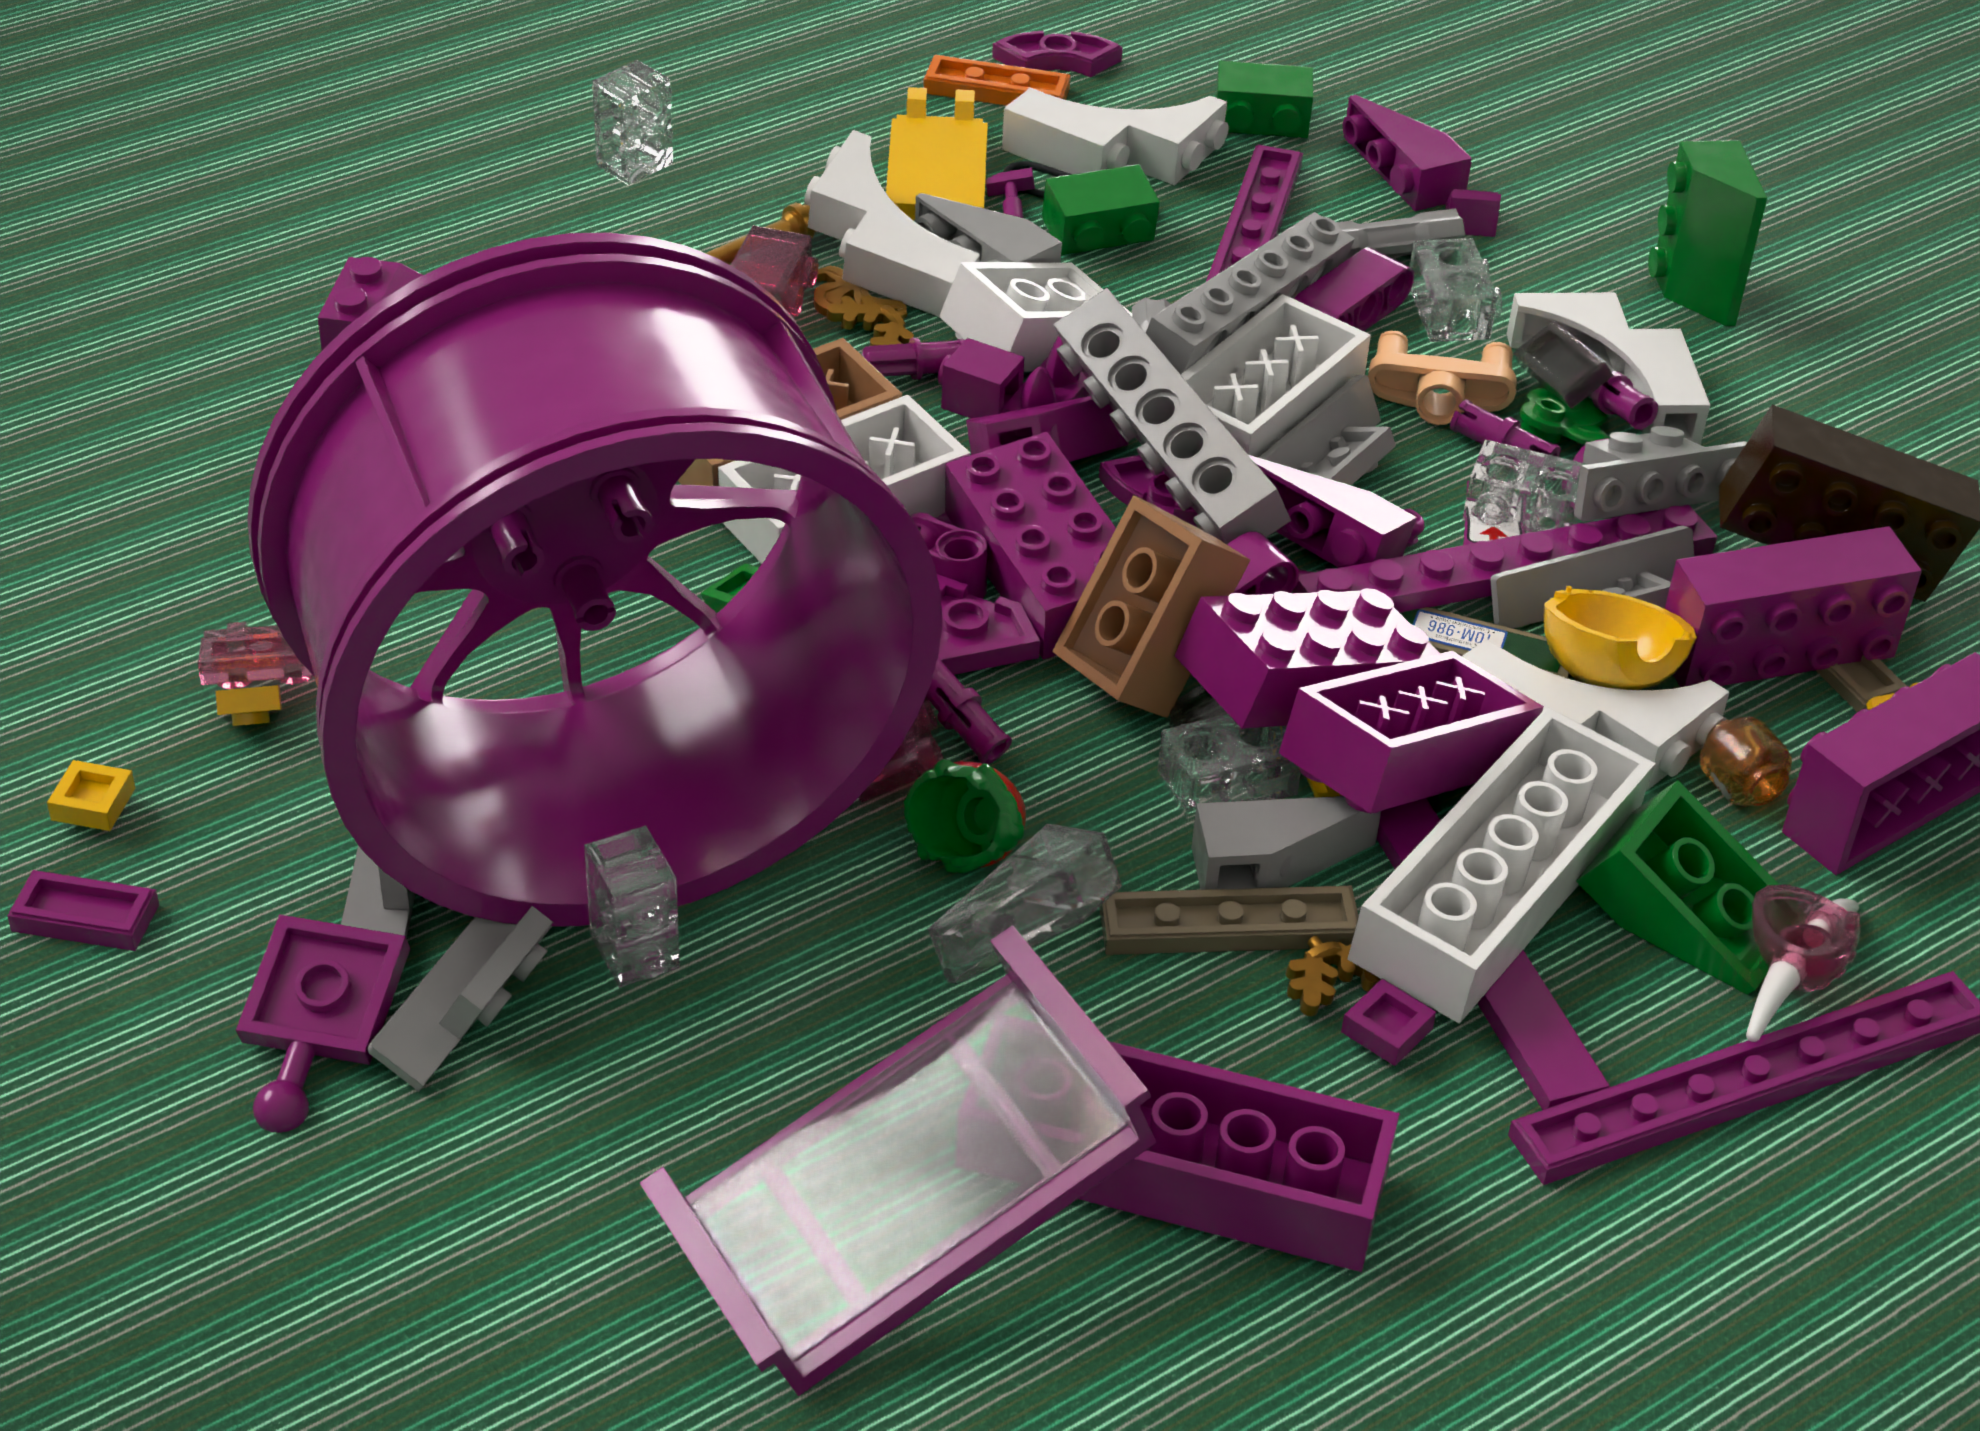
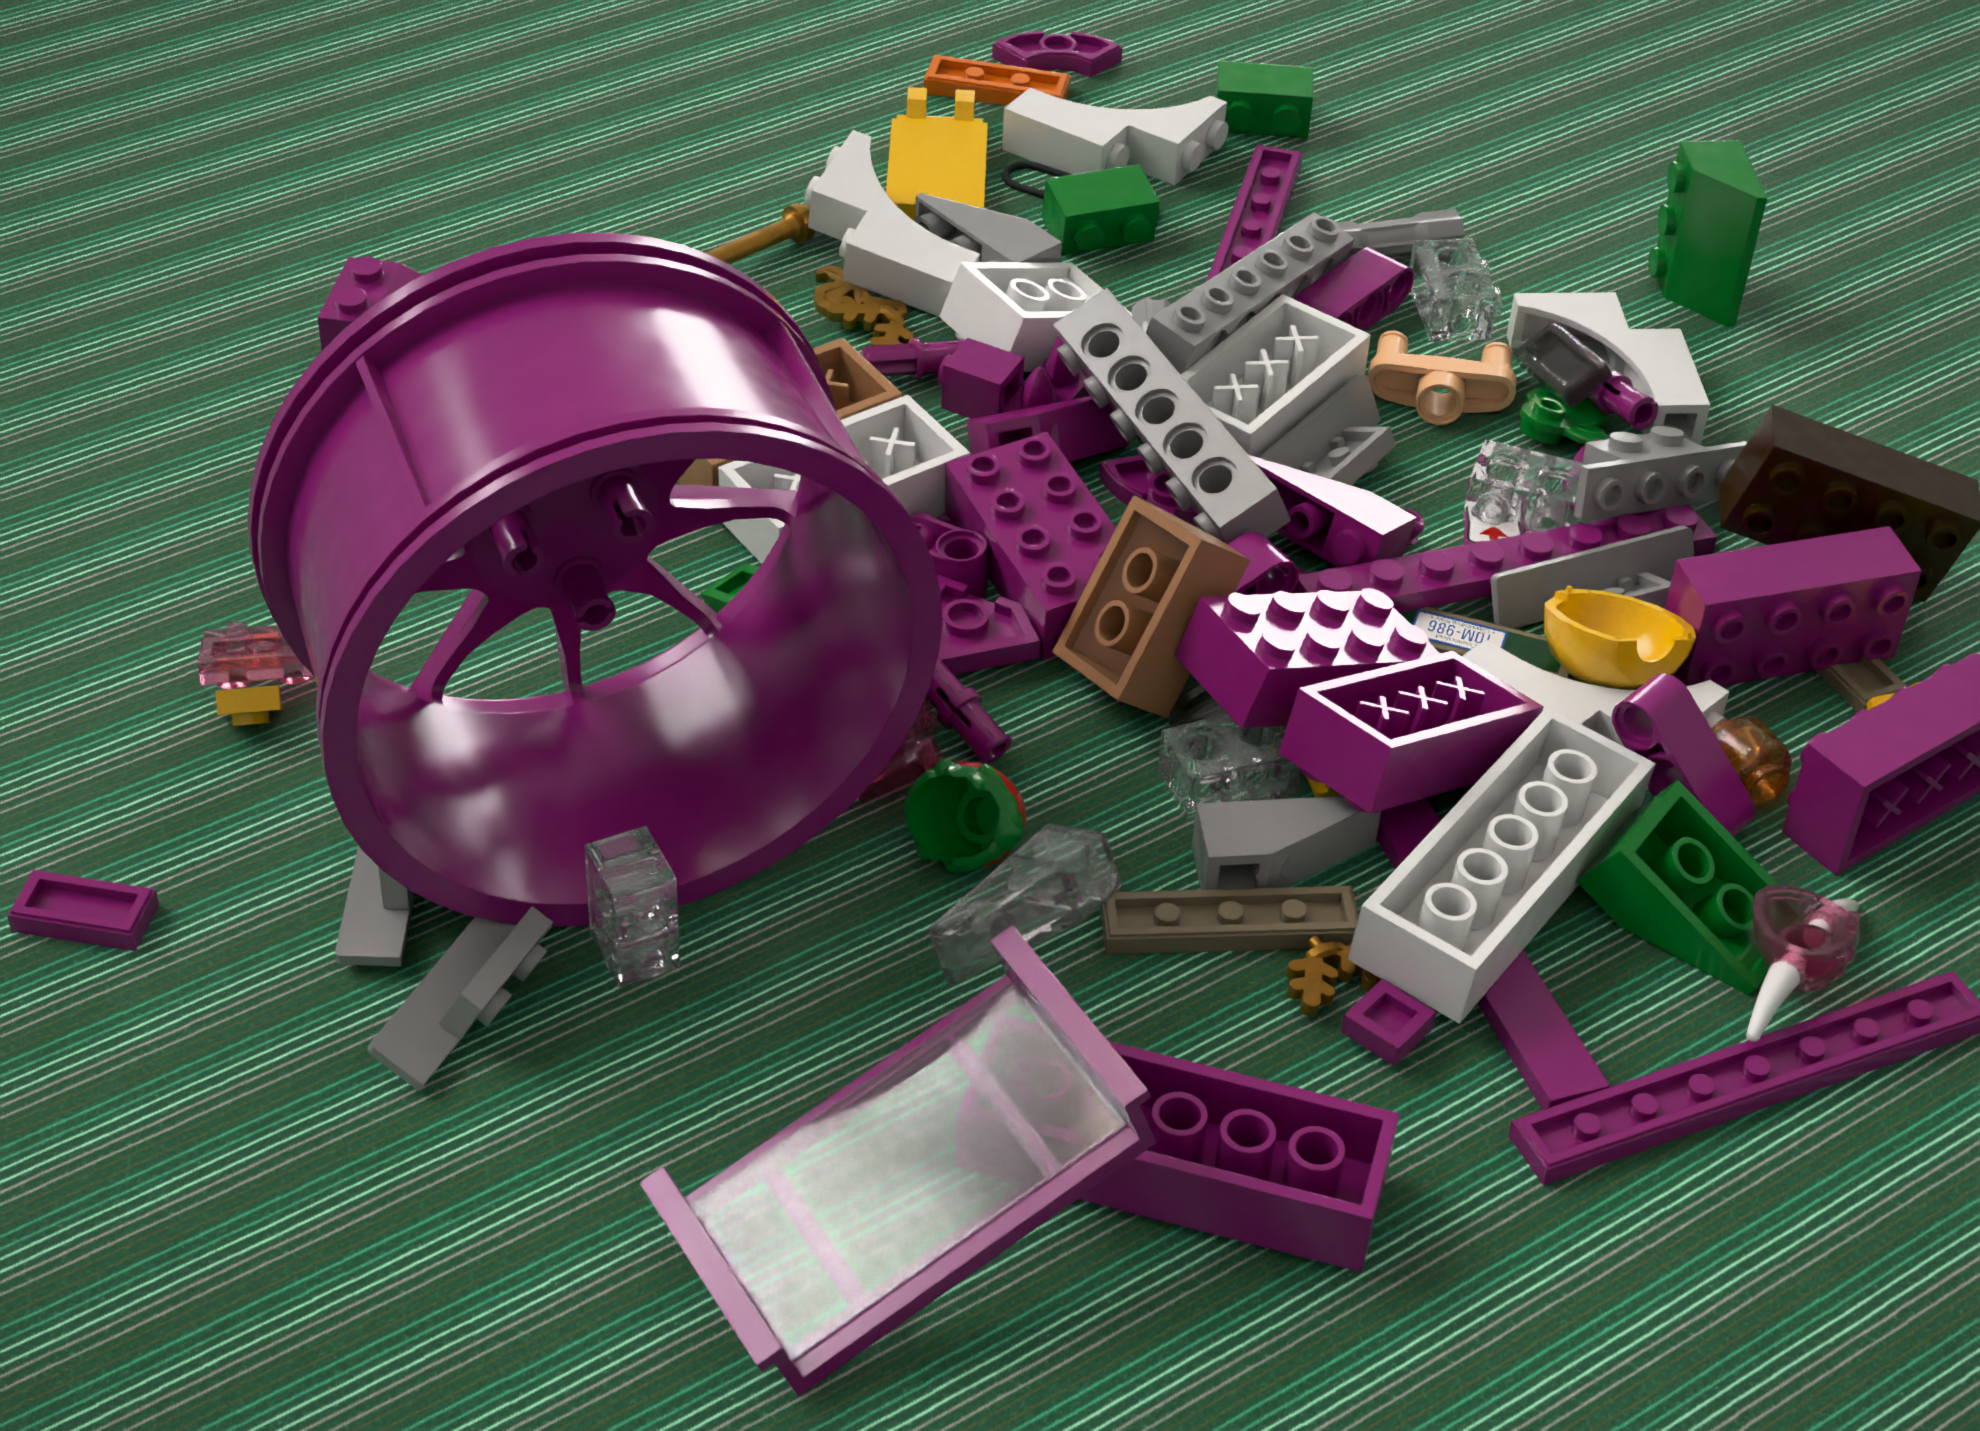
(91, 795): yellow plate -> none
(318, 995): magenta plate -> none
(632, 122): clear brick -> none
(779, 264): clear pink brick -> none
(1009, 184): magenta piece -> none
(1408, 154): magenta slope -> none
(1477, 210): magenta slope -> none
(1483, 425): magenta pin -> none
(1670, 730): none -> magenta beam

